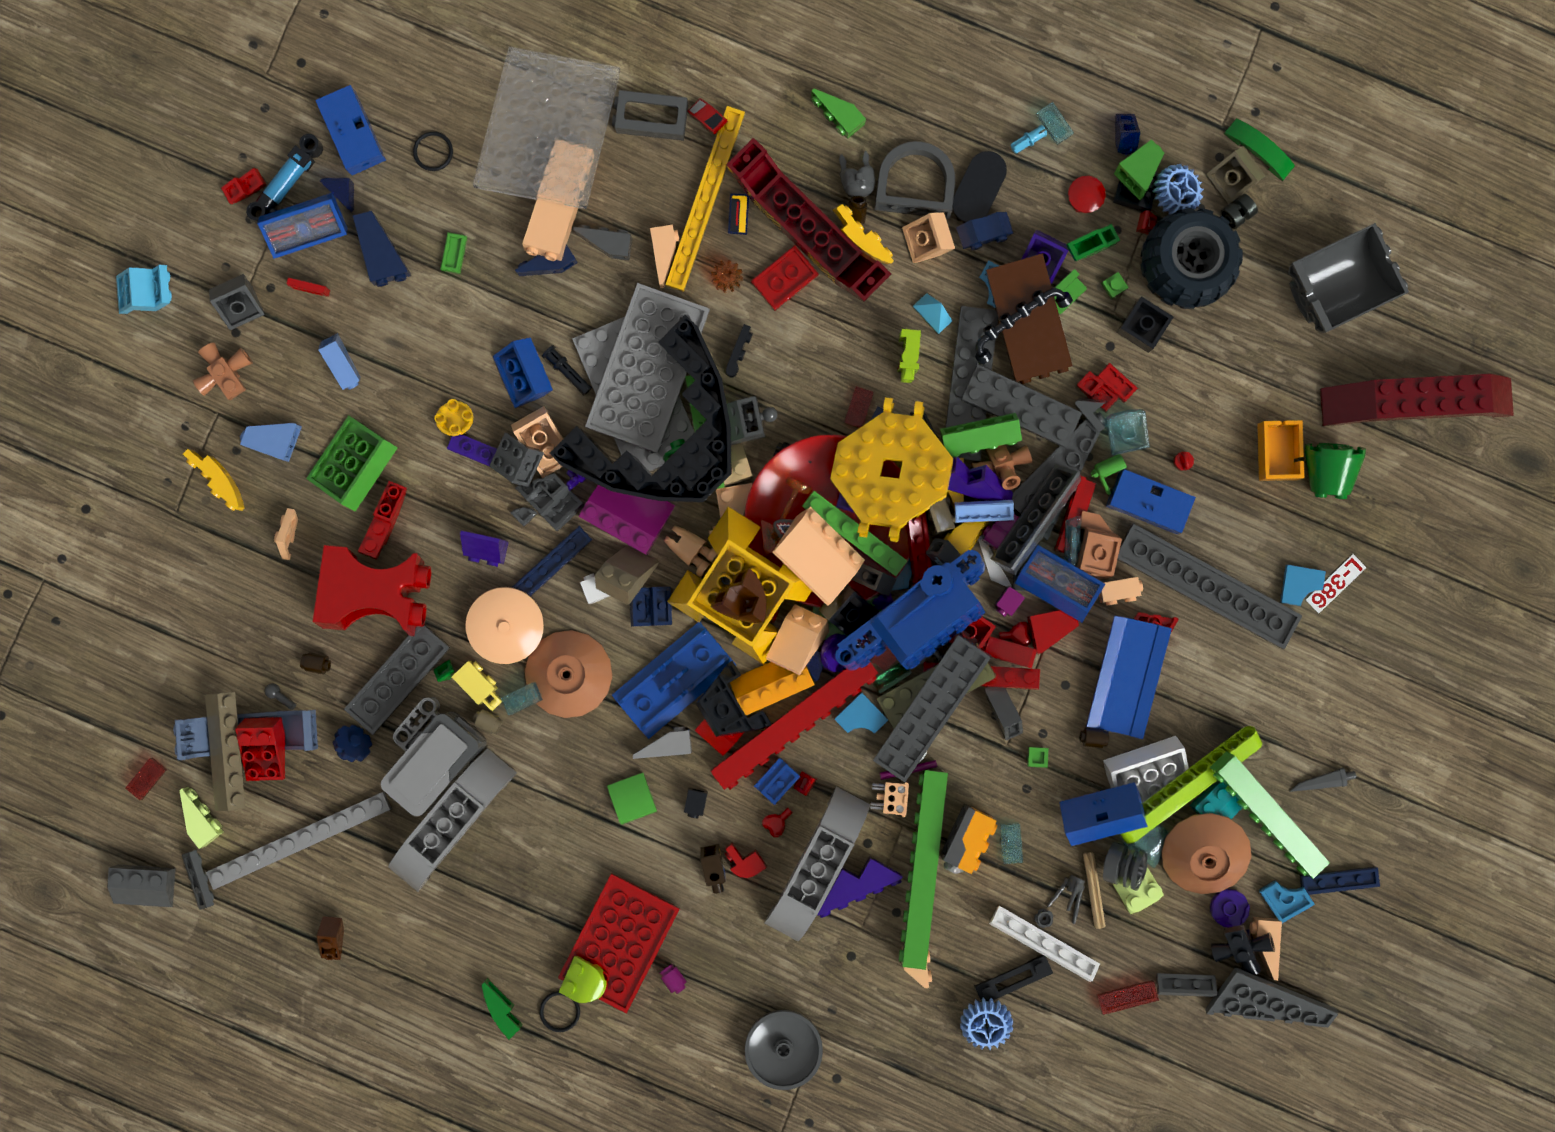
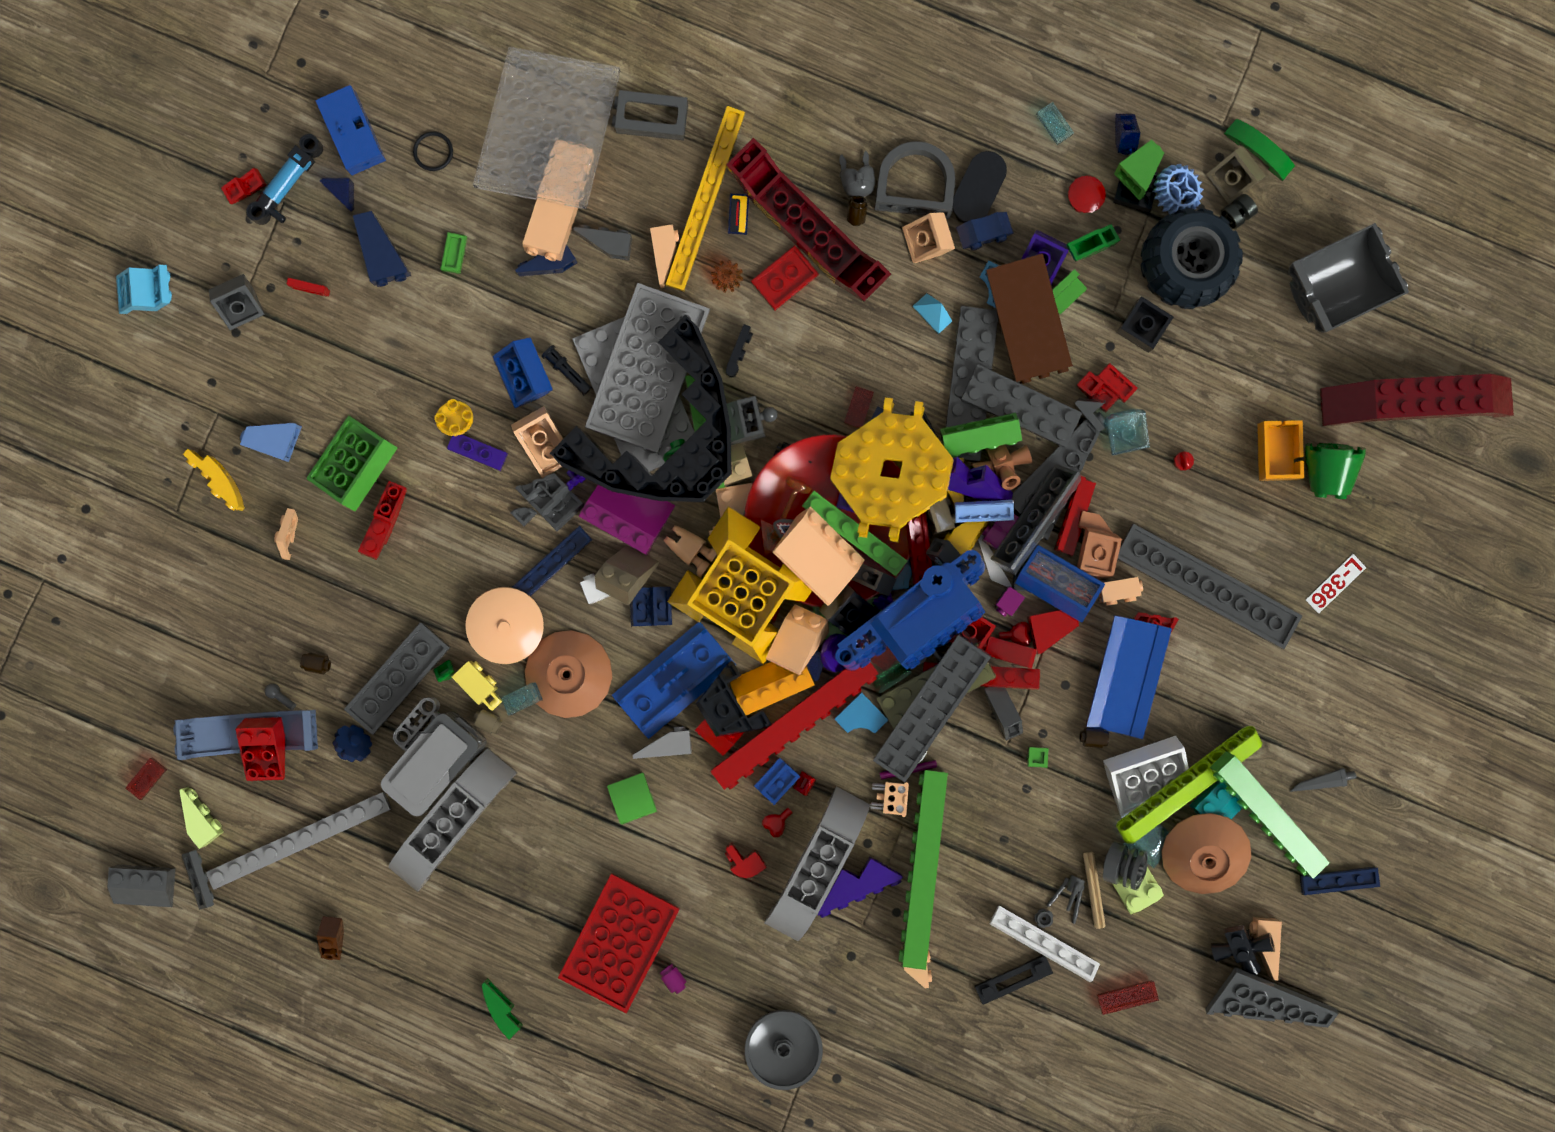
(222, 371): nougat brick -> none
(225, 751): dark tan brick -> none
(302, 225): brick -> none
(339, 362): medium blue slope -> none
(355, 591): red brick -> none
(484, 548): dark purple slope -> none
(516, 460): dark grey bracket -> none
(554, 1028): black tyre -> none
(583, 981): lime slope -> none
(695, 803): black brick -> none
(707, 116): slope -> none
(713, 867): dark brown torso -> none
(742, 598): reddish brown brick -> none
(842, 113): bright green slope -> none
(866, 242): yellow slope -> none
(908, 360): lime hips -> none
(967, 840): piece -> none
(998, 1024): light blue gear -> none
(1011, 843): clear light blue plate -> none
(1023, 310): black bar -> none
(1028, 139): medium azure axle -> none
(1072, 539): clear light blue slope -> none
(1103, 814): blue brick -> none
(1108, 468): bright green piece -> none
(1114, 285): bright green plate -> none
(1146, 222): red slope -> none
(1150, 501): blue brick -> none
(1186, 985): dark grey plate -> none
(1229, 908): dark purple tile -> none
(1284, 901): dark azure tile -> none
(1300, 582): dark azure tile -> none

